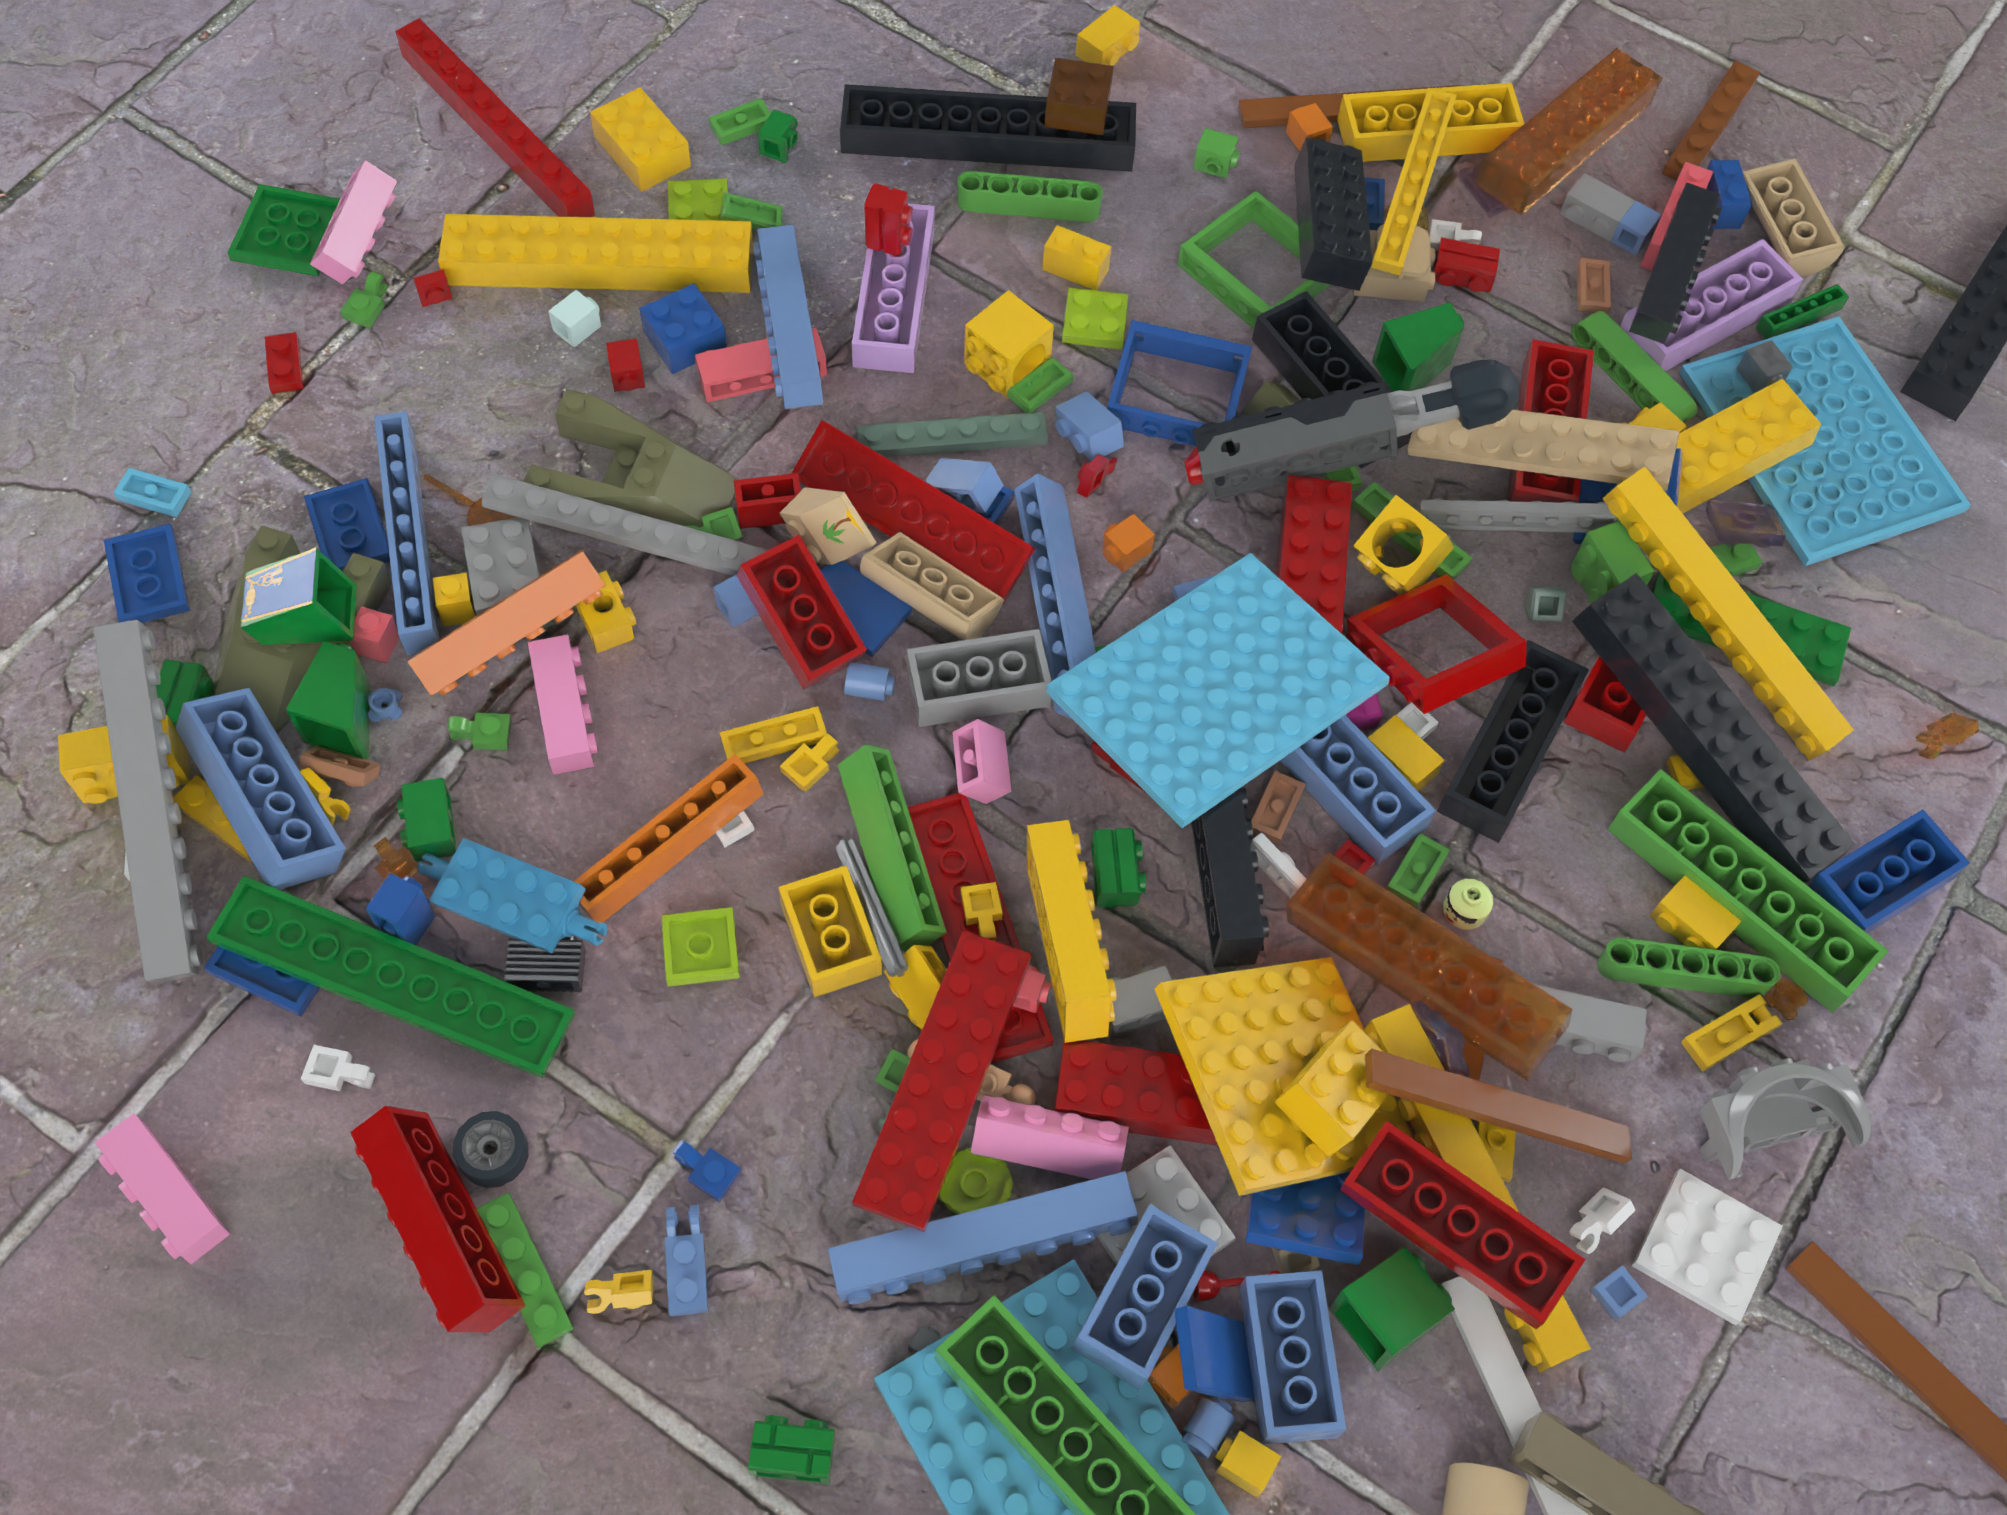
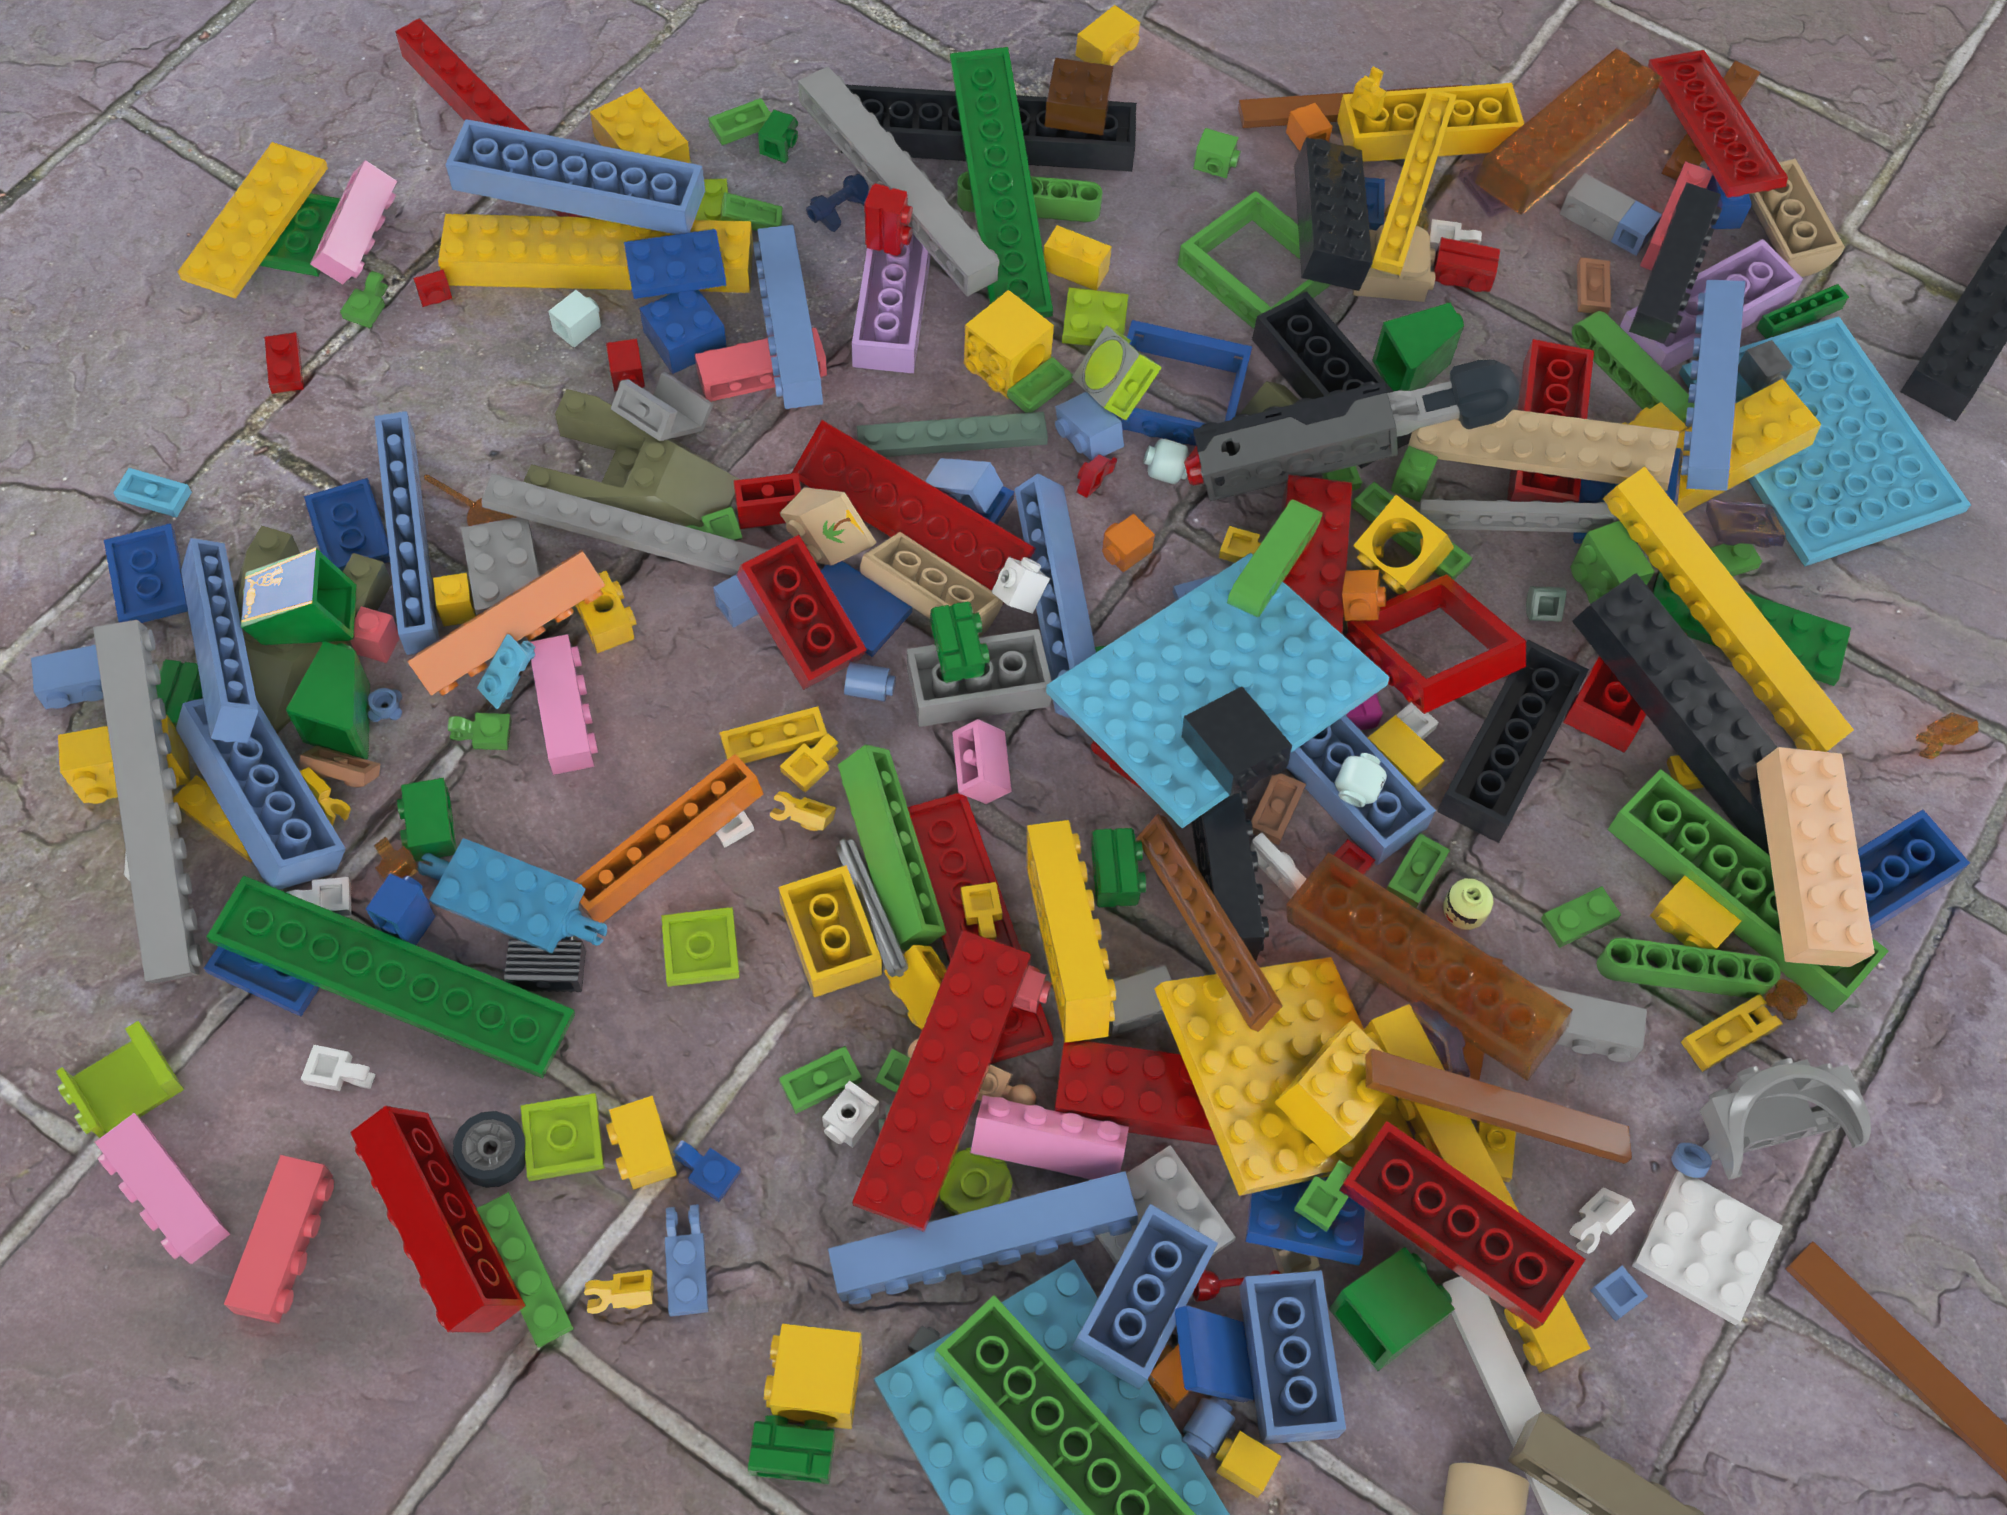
(67, 677): none -> medium blue brick
(120, 1084): none -> lime panel
(218, 642): none -> medium blue brick
(253, 220): none -> yellow plate
(280, 1240): none -> coral brick
(328, 893): none -> white plate
(504, 670): none -> medium azure hinge
(562, 1137): none -> lime plate
(576, 177): none -> medium blue brick
(641, 1142): none -> yellow brick
(666, 414): none -> light grey panel
(675, 263): none -> blue plate
(807, 812): none -> yellow plate
(814, 1375): none -> yellow brick
(819, 1079): none -> bright green plate
(823, 209): none -> dark blue piece
(850, 1129): none -> white brick
(882, 162): none -> light grey brick
(957, 641): none -> green brick
(1000, 174): none -> green plate
(1021, 584): none -> white brick
(1116, 373): none -> lime panel
(1166, 461): none -> light aqua head
(1209, 924): none -> dark orange tile
(1236, 741): none -> black brick
(1238, 544): none -> yellow plate
(1274, 558): none -> bright green beam
(1323, 1199): none -> bright green plate
(1360, 780): none -> light aqua head
(1362, 595): none -> orange brick
(1368, 95): none -> yellow plate
(1414, 473): none -> bright green brick
(1580, 916): none -> bright green plate
(1691, 1160): none -> medium blue tile
(1715, 386): none -> medium blue brick
(1718, 124): none -> red plate
(1814, 858): none -> light nougat brick

